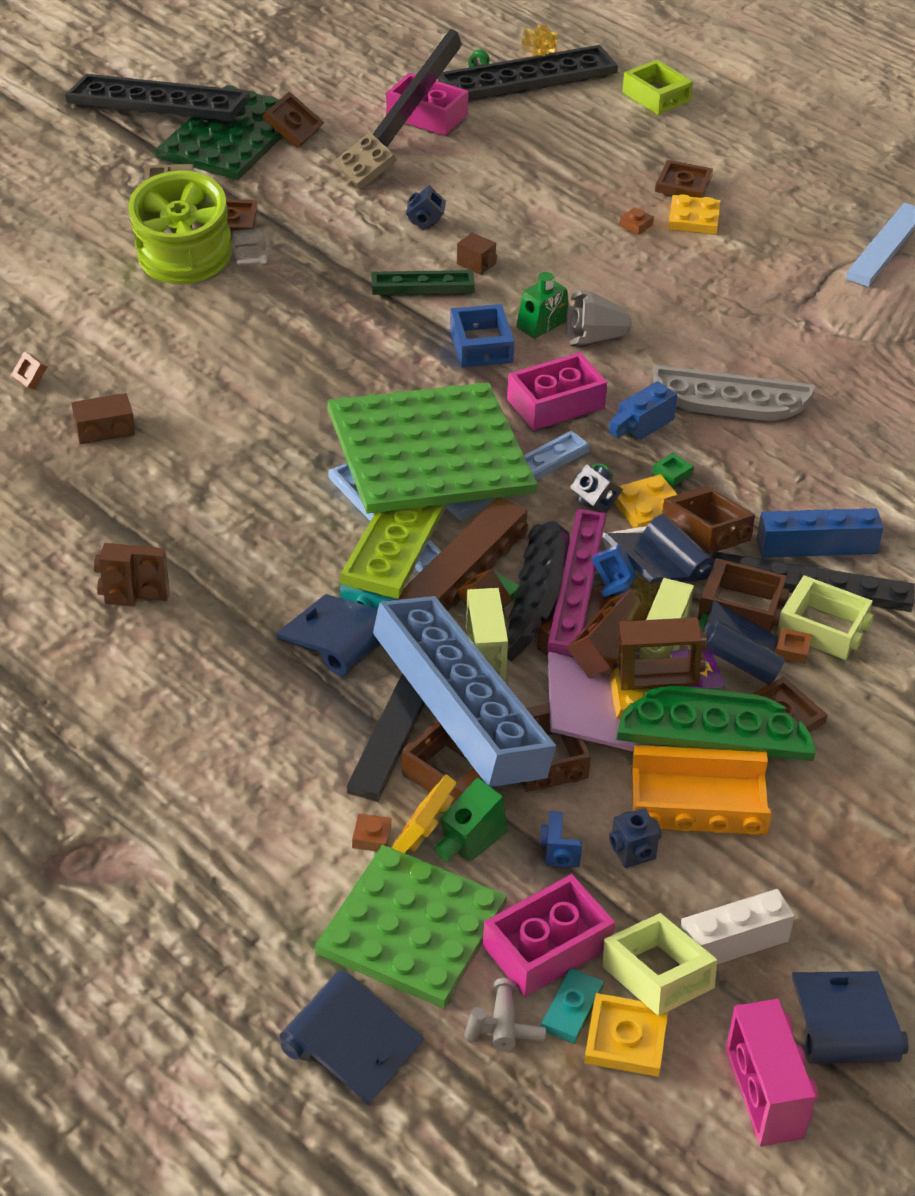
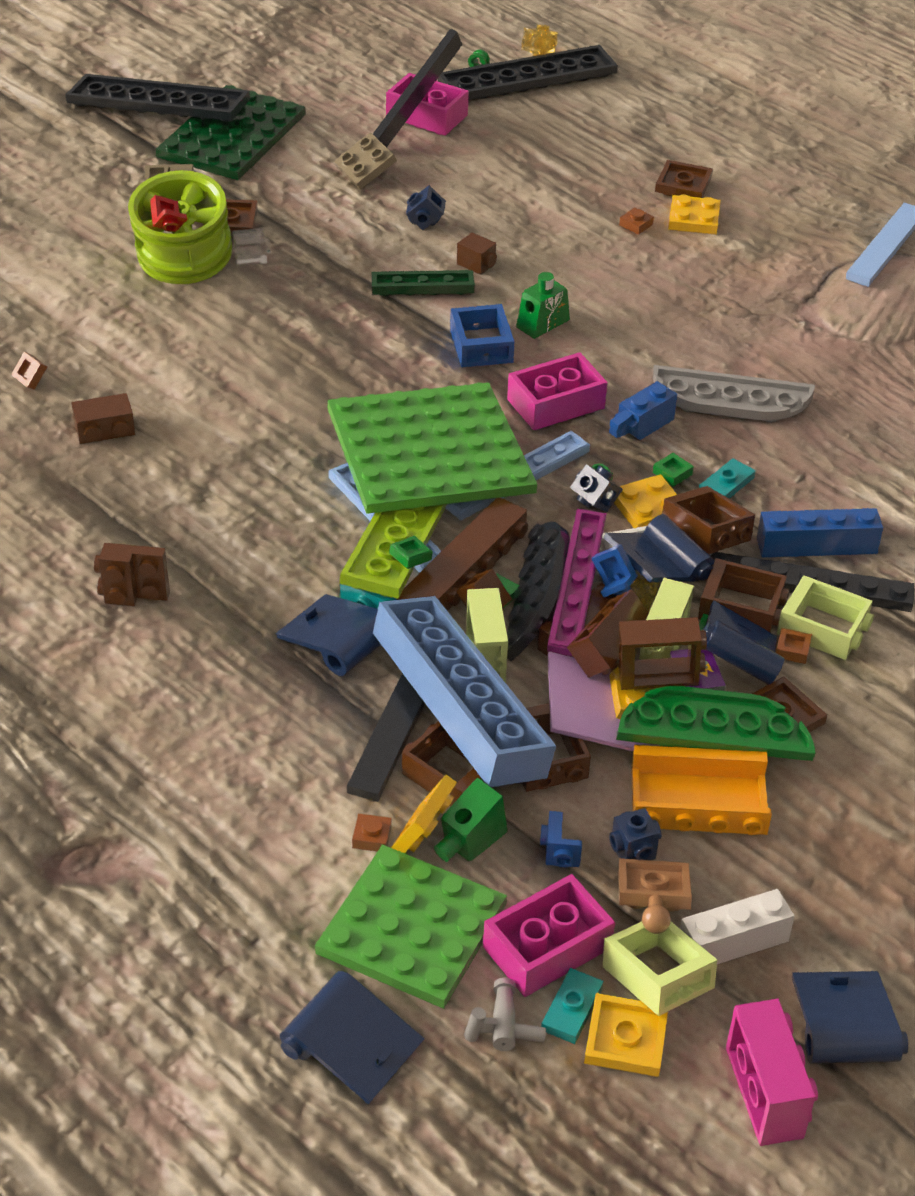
(166, 214): none -> red bracket
(293, 119): reddish brown plate -> none
(410, 552): none -> green tile
(595, 319): light grey cone -> none
(657, 886): none -> medium nougat plate
(675, 87): lime window -> none
(730, 478): none -> teal plate

